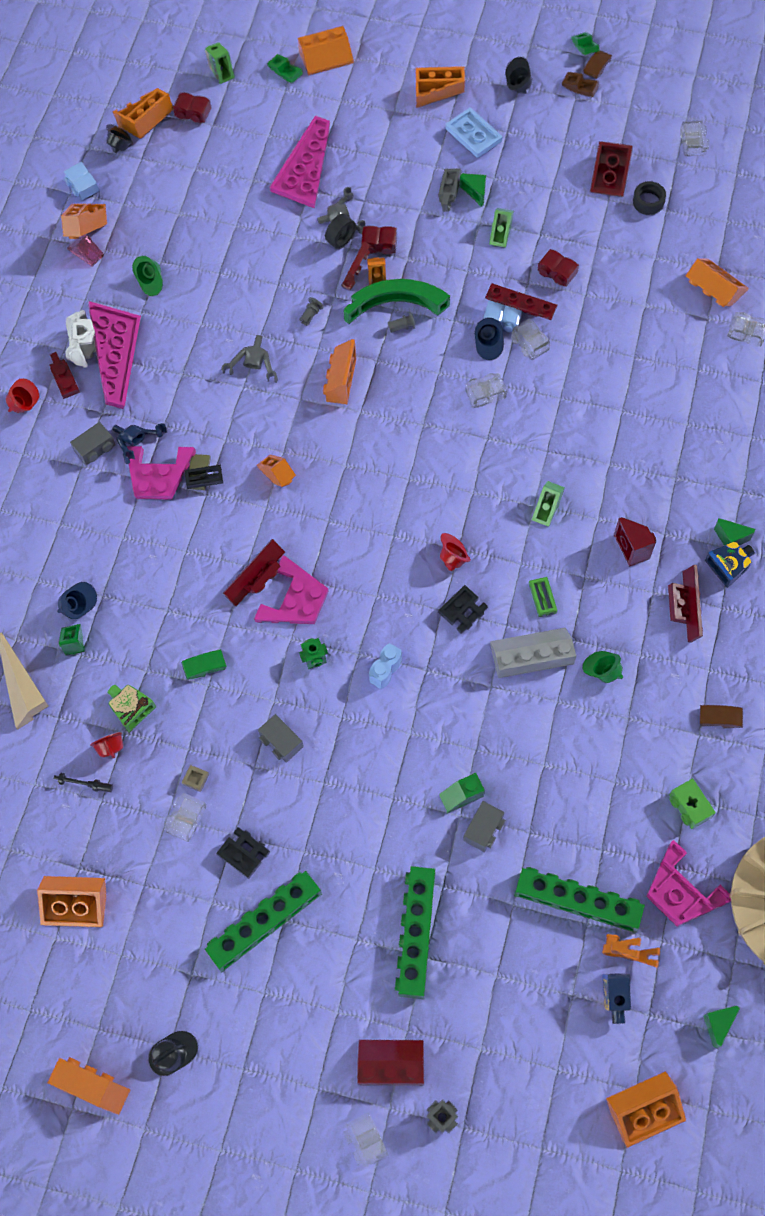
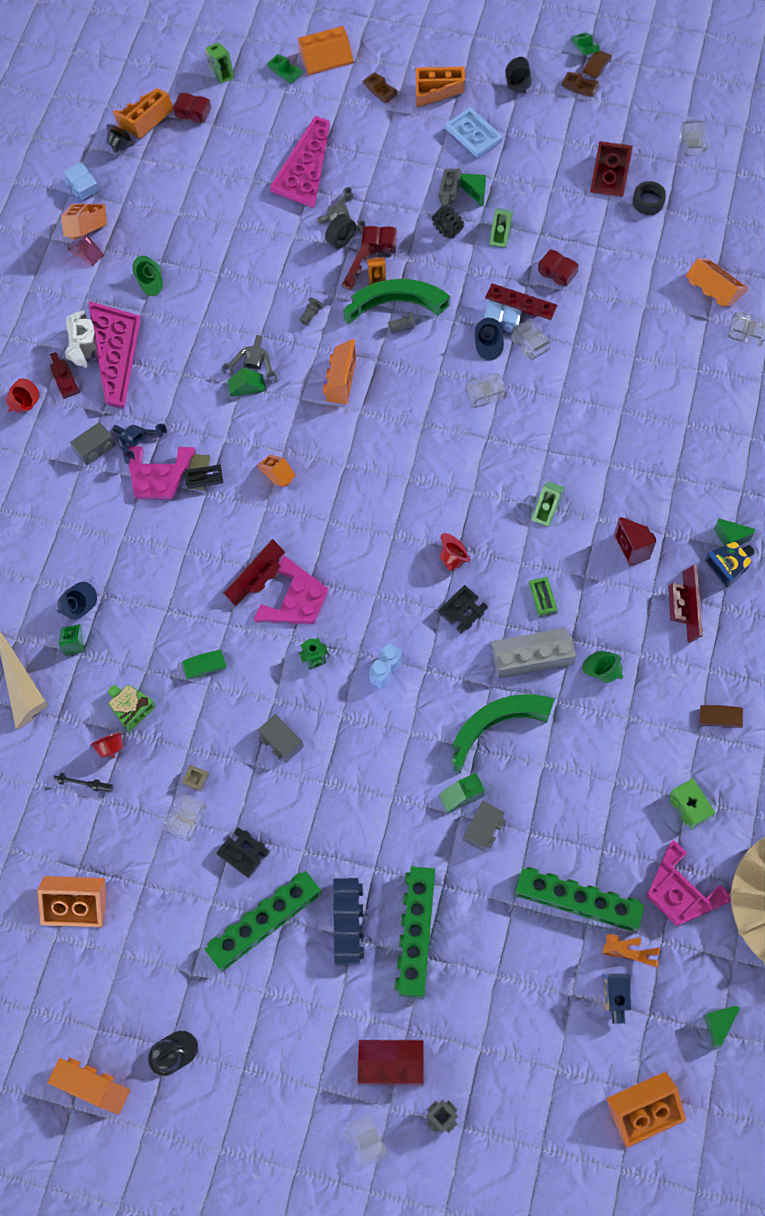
(246, 382): none -> green slope
(347, 921): none -> dark blue brick
(378, 86): none -> reddish brown slope
(447, 221): none -> black tyre
(503, 709): none -> green arch

